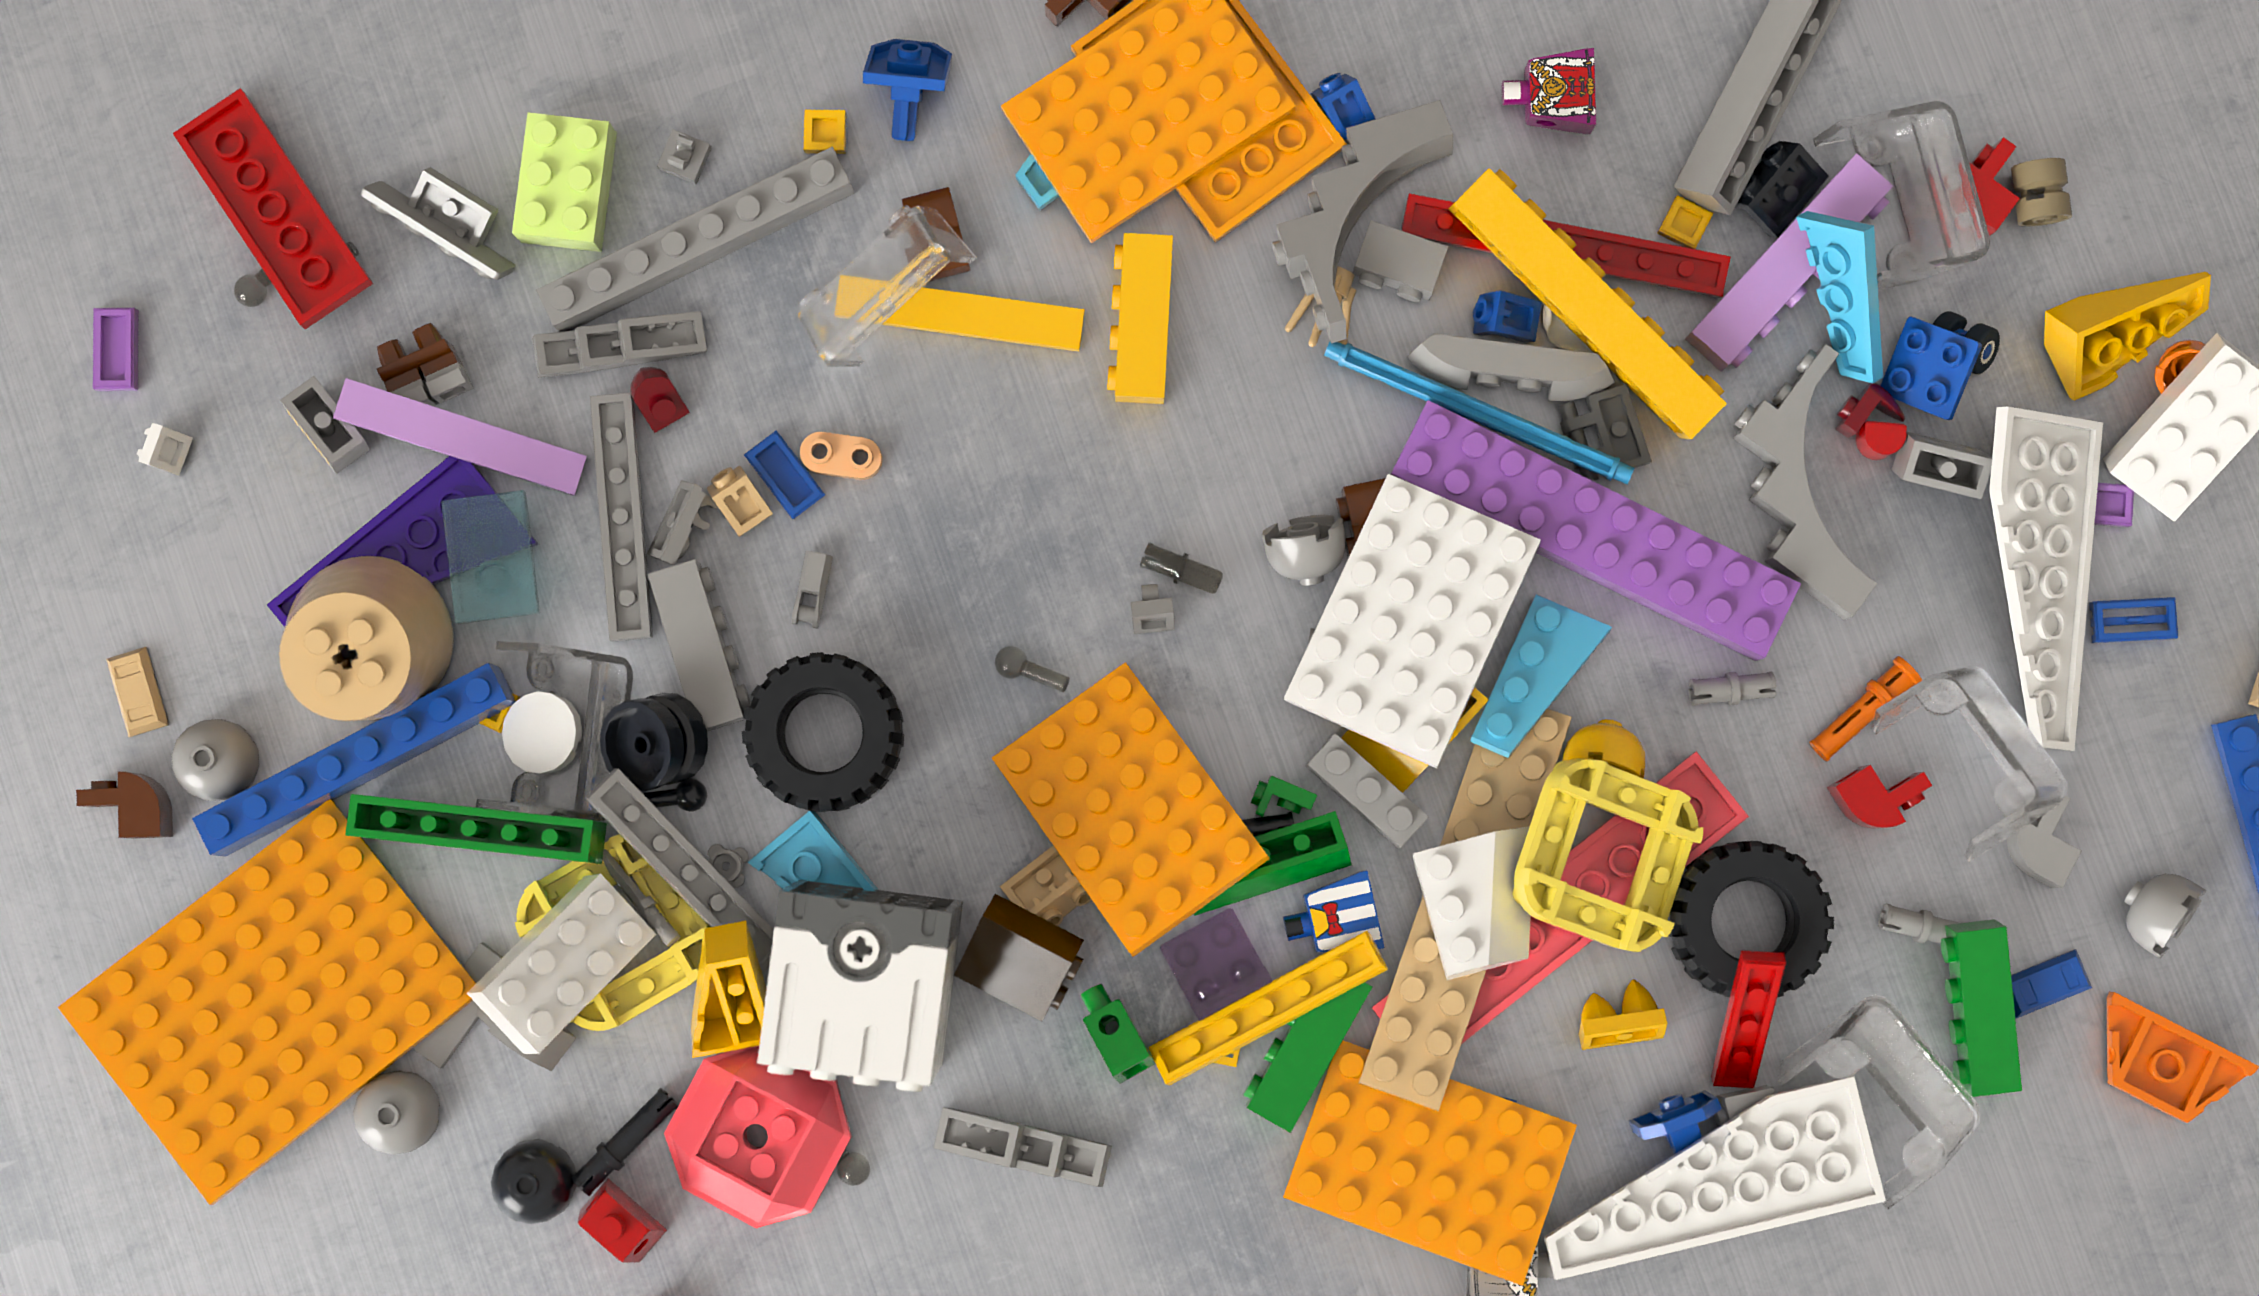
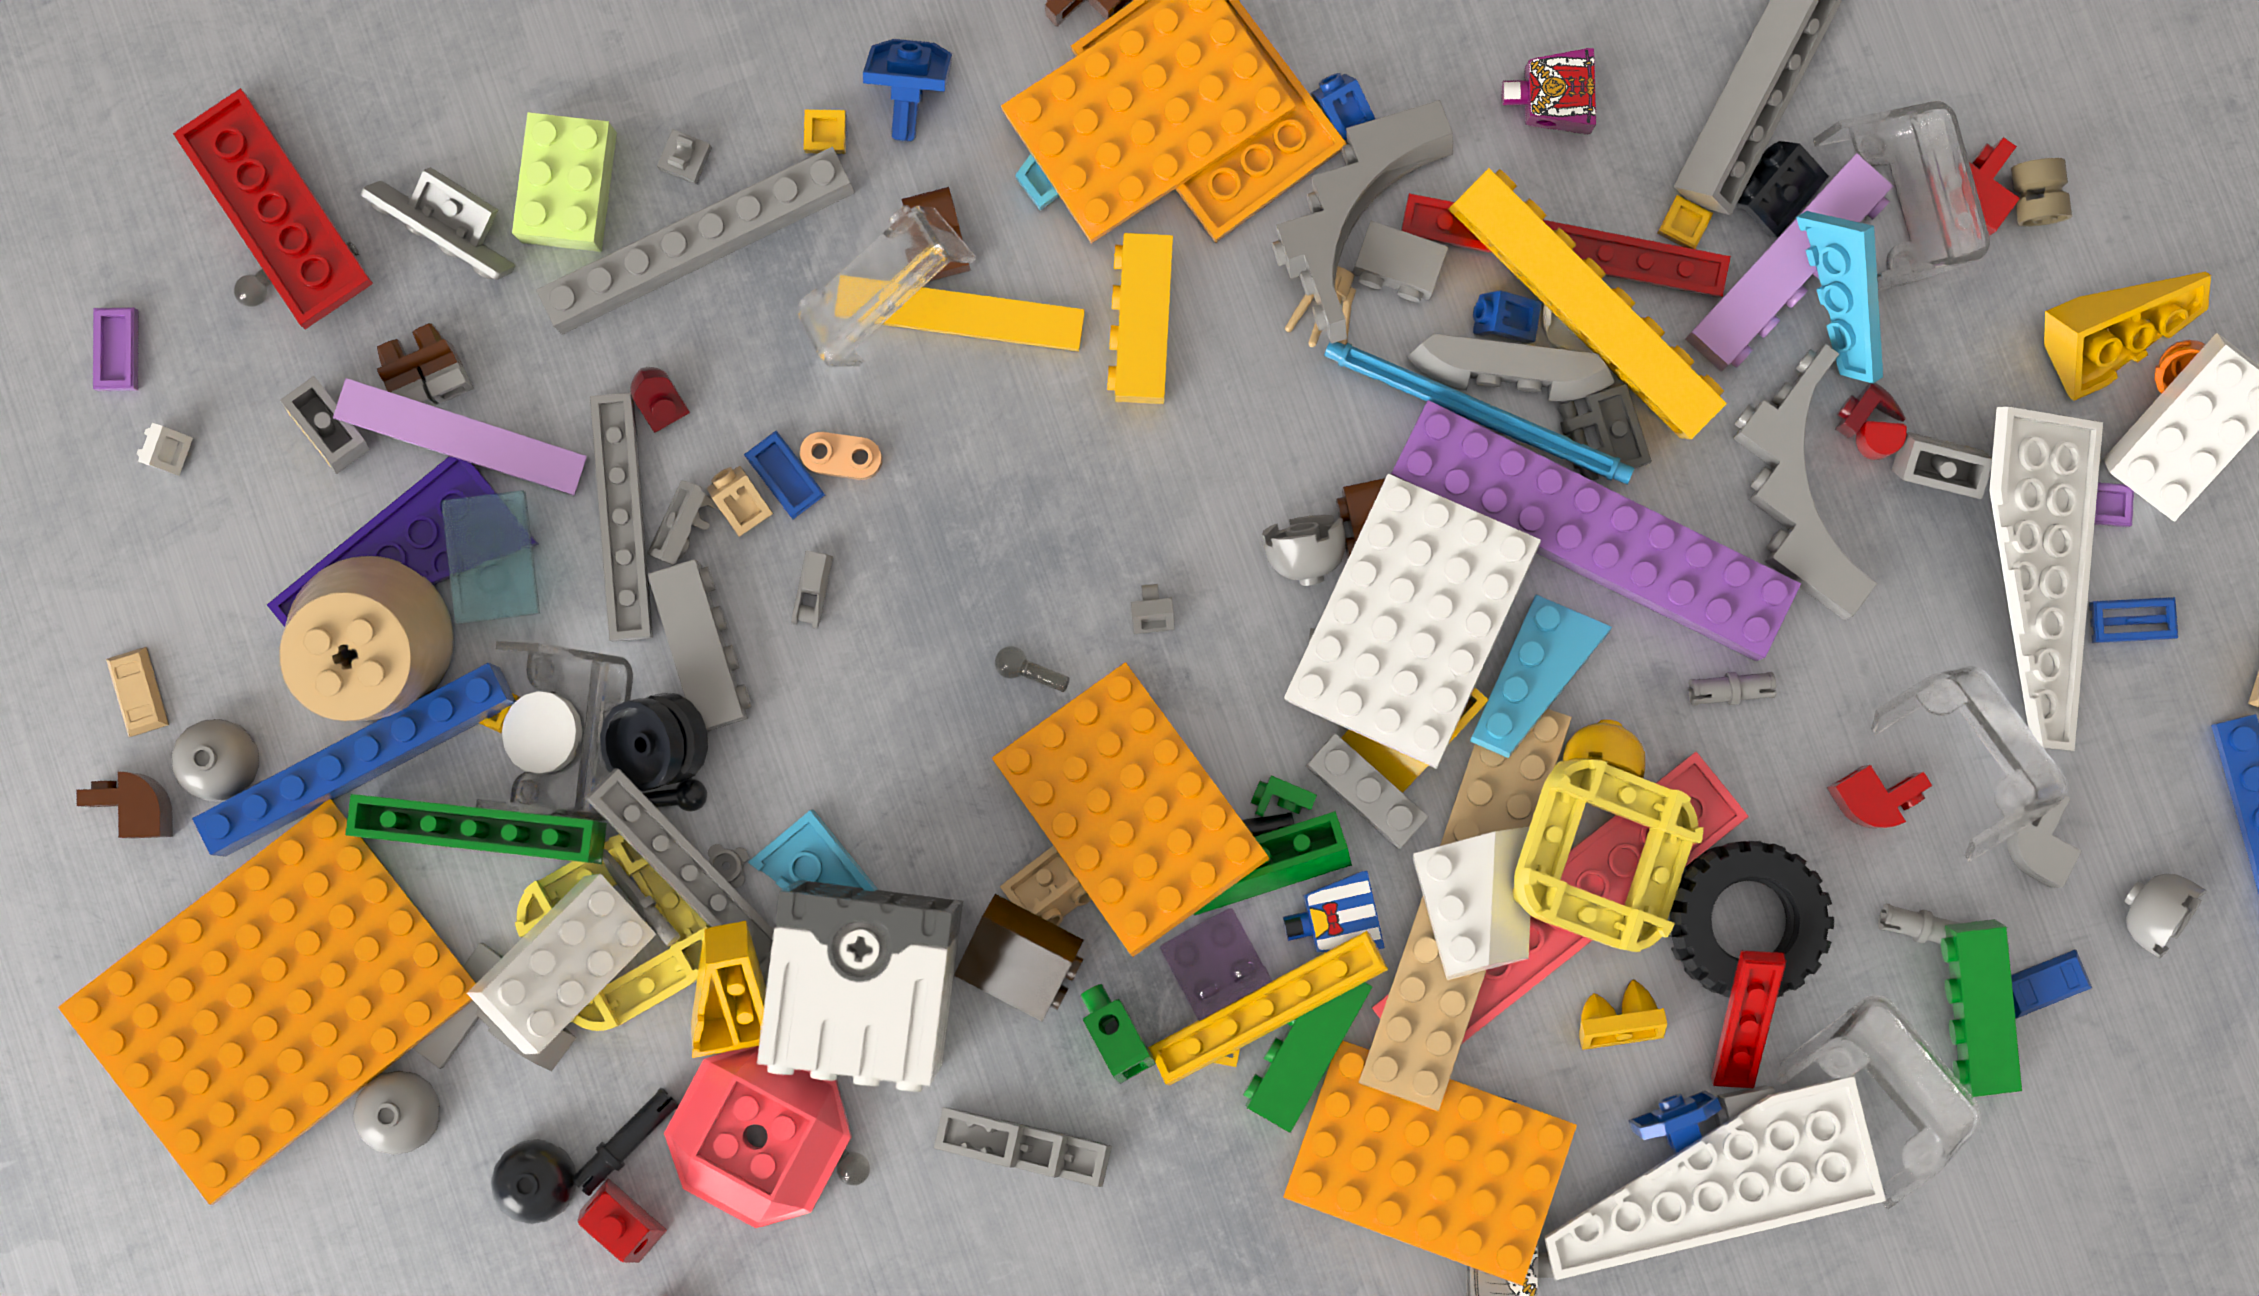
(619, 344): light grey slope -> none
(783, 692): black tyre -> none
(1182, 569): clear smoke axle -> none
(1861, 713): orange pin -> none
(1937, 360): blue plate -> none
(2166, 1061): orange wing -> none

